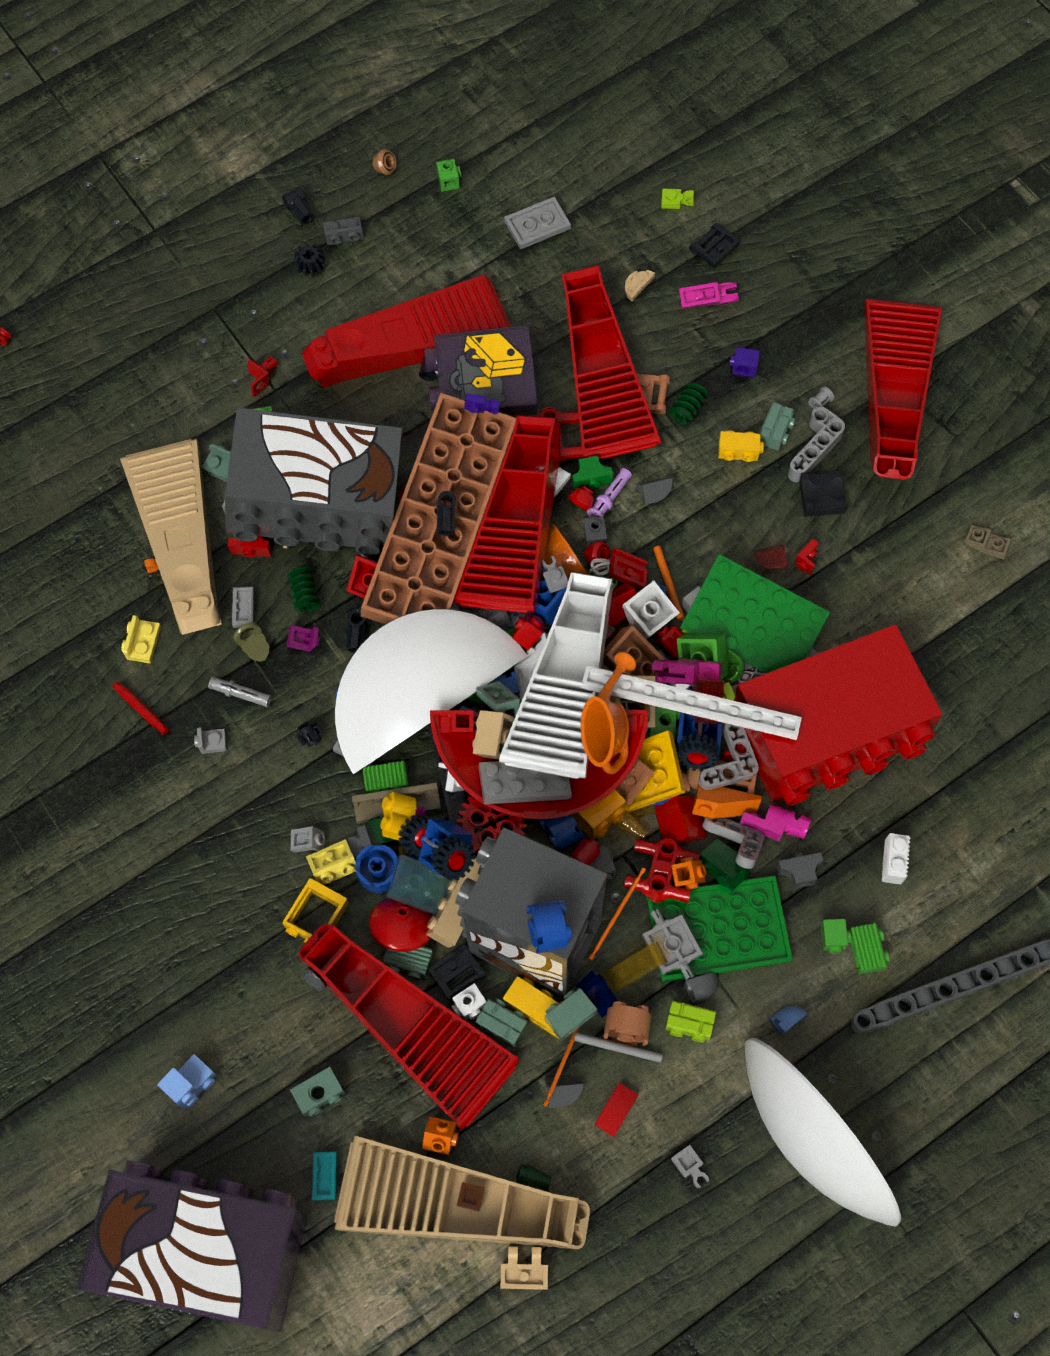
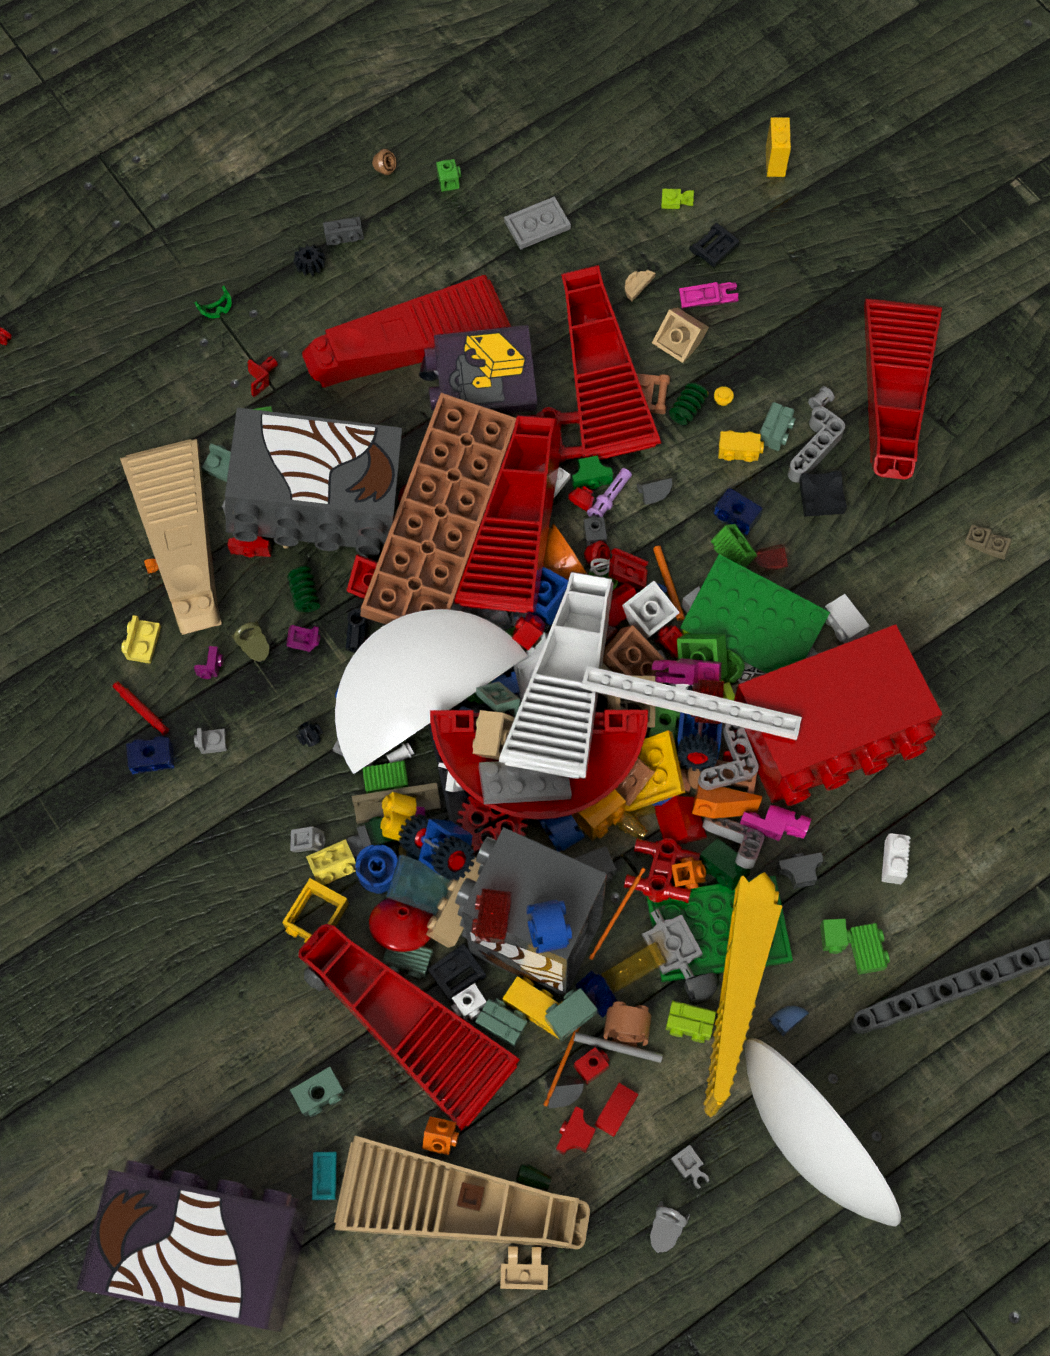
(162, 758): none -> clear blue brick
(187, 1082): light blue brick -> none
(202, 308): none -> green helmet
(214, 660): none -> magenta bracket
(230, 689): light grey pin -> none
(242, 606): light grey plate -> none
(297, 203): black piece -> none
(401, 753): none -> white pin
(446, 514): black piece -> none
(478, 403): dark purple plate -> none
(492, 916): none -> clear red brick
(554, 576): light grey plate -> none
(575, 1133): none -> red brick
(586, 851): red brick -> none
(592, 1065): none -> red brick
(606, 723): orange piece -> none
(666, 1228): none -> light grey piece
(679, 334): none -> tan slope
(723, 396): none -> yellow plate
(733, 545): none -> bright green brick
(734, 501): none -> clear blue brick
(745, 362): dark purple brick -> none
(748, 947): none -> yellow brick
(778, 147): none -> yellow brick
(805, 557): red bracket -> none
(846, 620): none -> white brick

